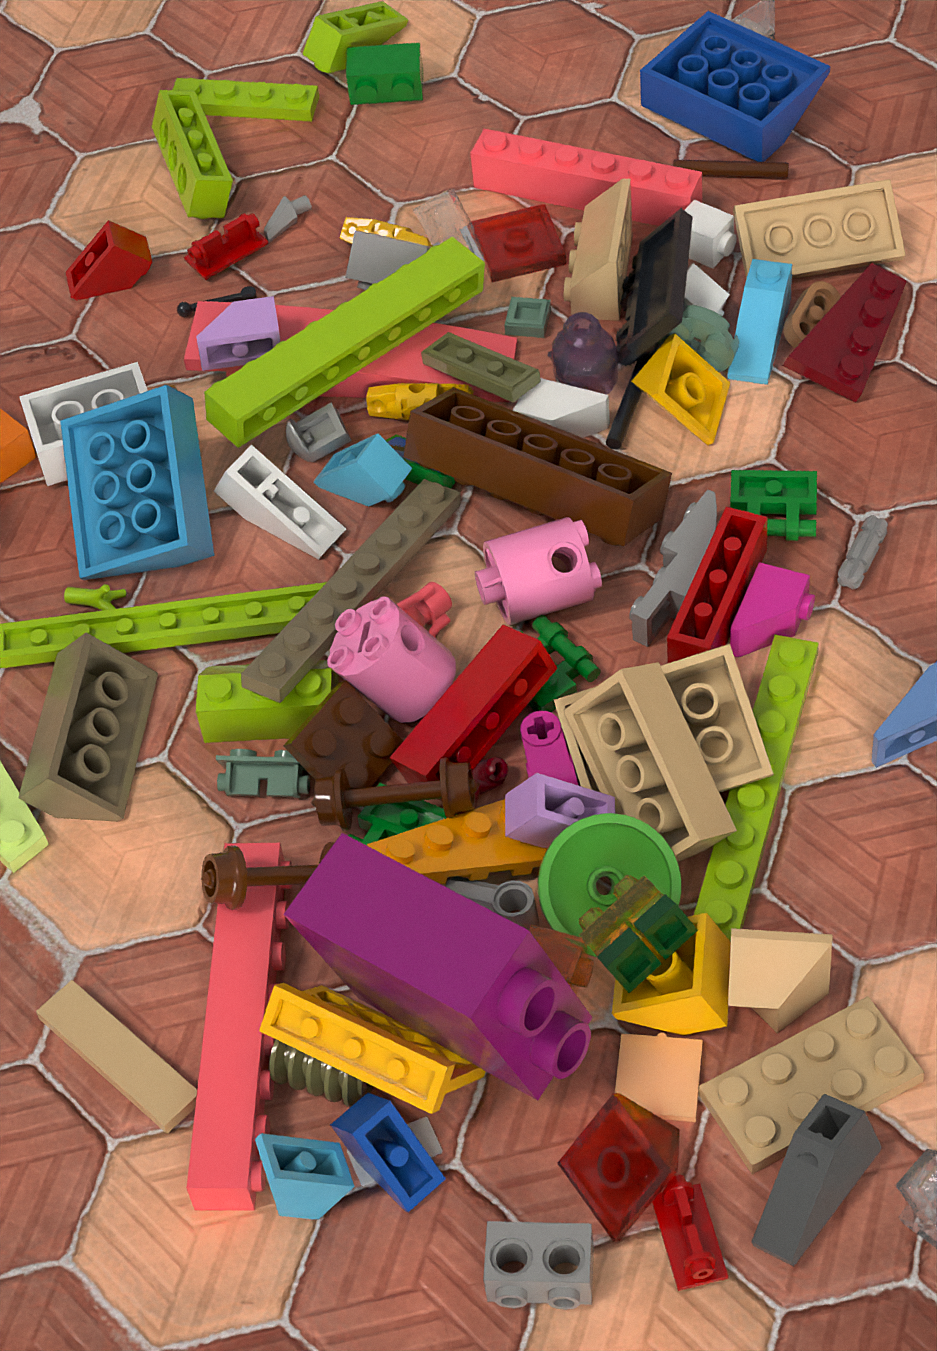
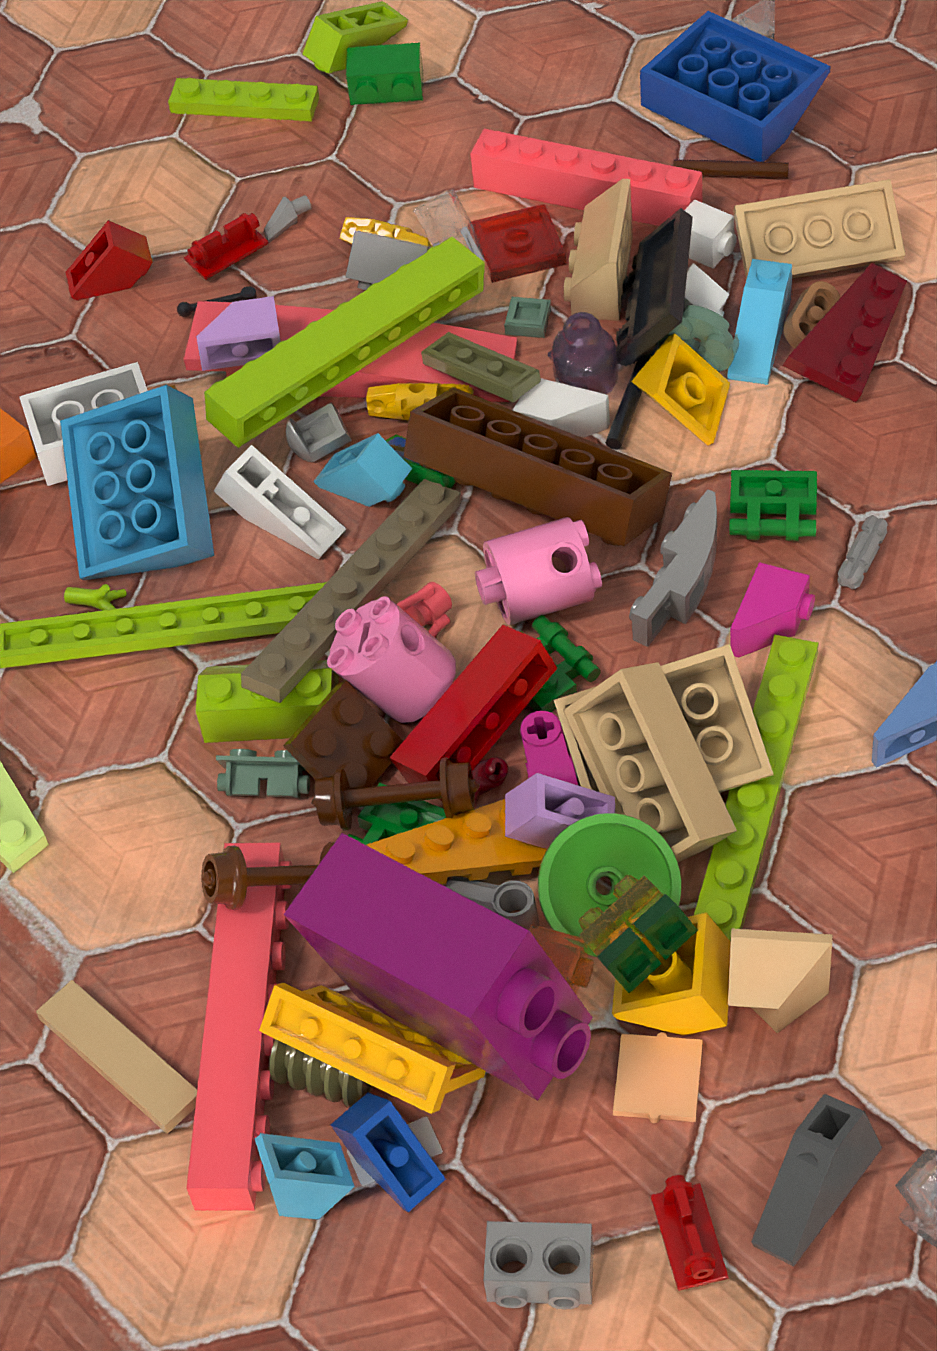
(89, 733): dark tan slope -> none
(192, 154): lime brick -> none
(622, 1162): clear red slope -> none
(719, 585): red brick -> none
(770, 1095): tan plate -> none

